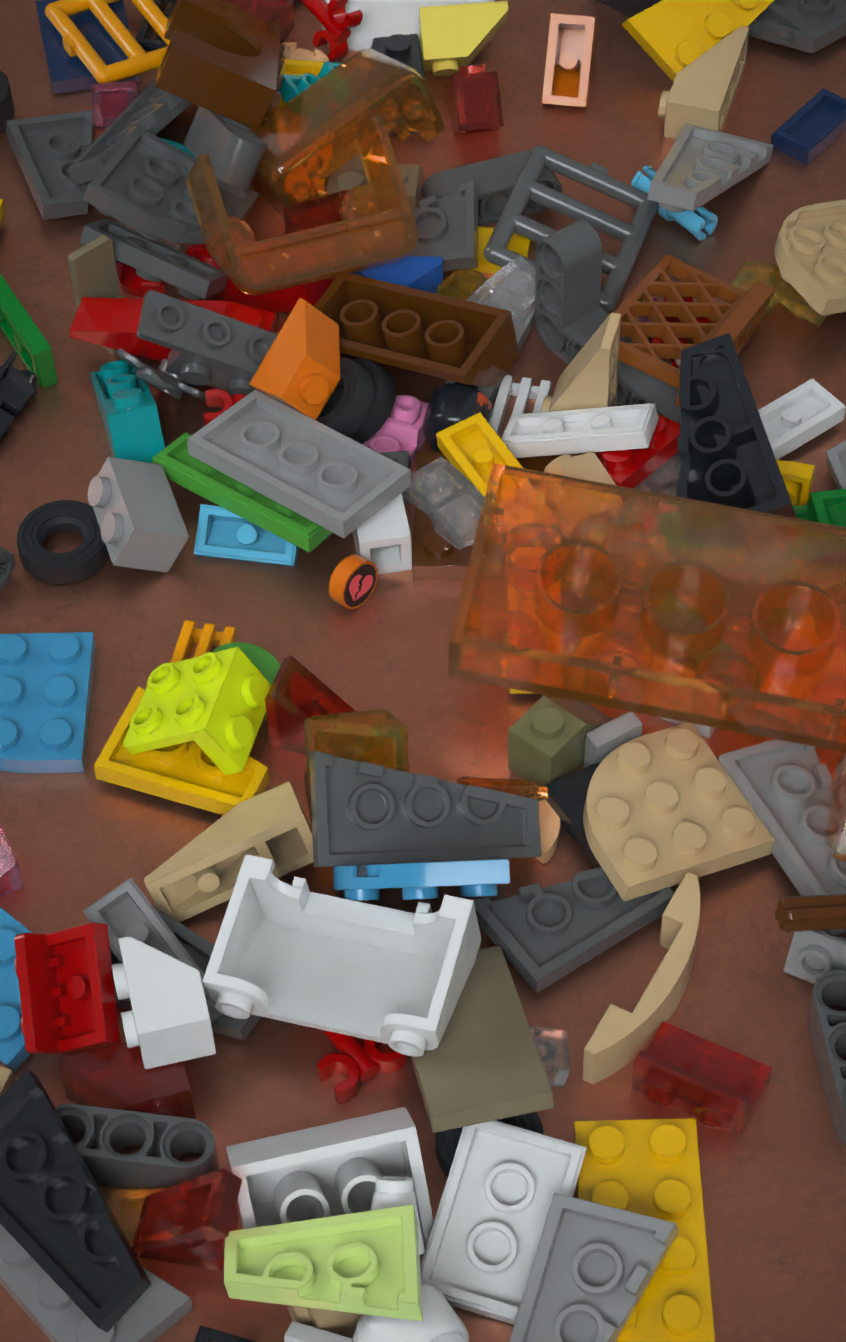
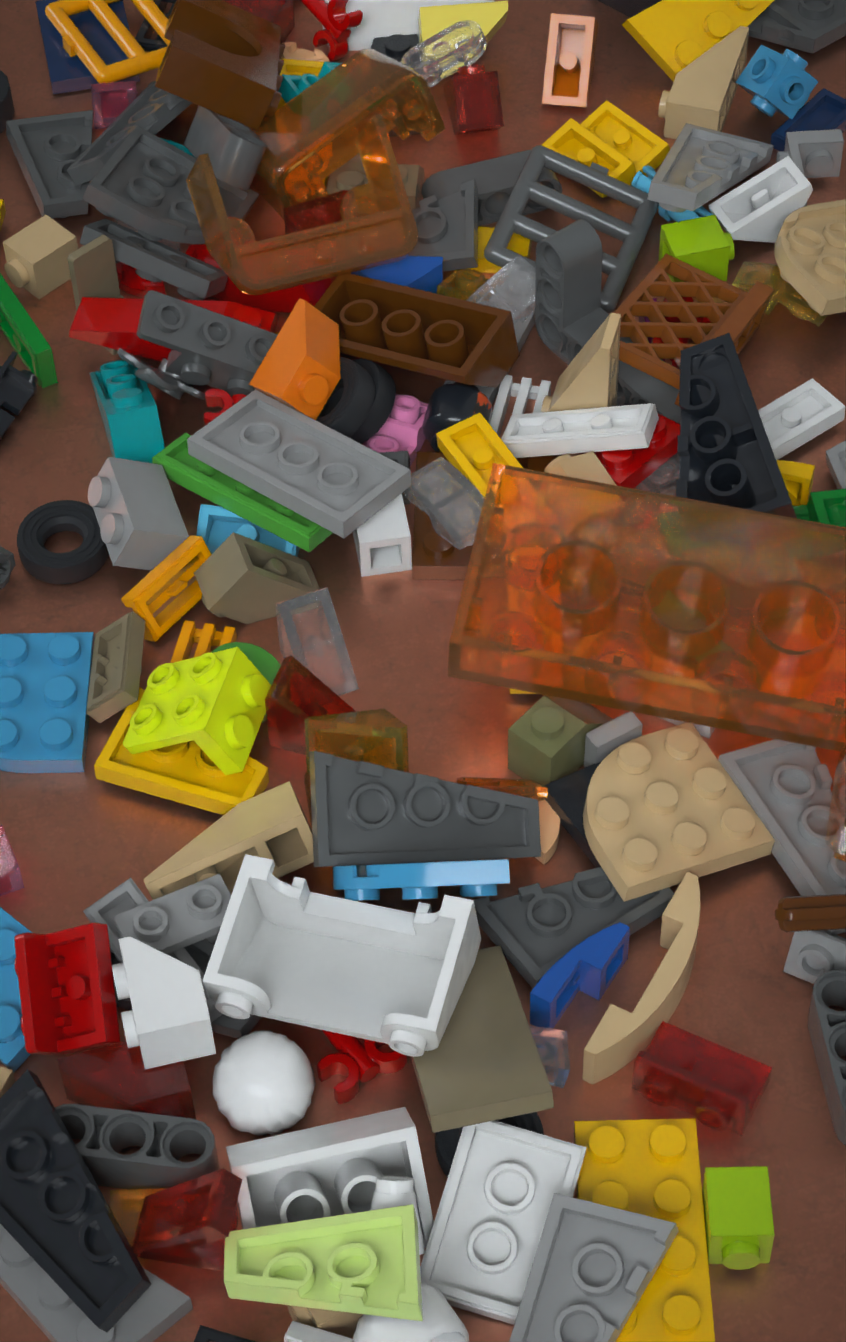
(39, 256): none -> tan brick
(116, 667): none -> dark tan plate
(167, 581): none -> light orange tile
(178, 917): none -> light grey bracket
(249, 577): none -> dark tan slope
(263, 1083): none -> white hair
(314, 637): none -> clear slope
(353, 581): tile -> none
(447, 51): none -> clear plate
(585, 968): none -> blue slope
(612, 141): none -> yellow slope
(699, 244): none -> lime brick
(738, 1216): none -> lime brick
(763, 203): none -> white slope
(777, 81): none -> dark azure brick
(814, 152): none -> light grey bracket

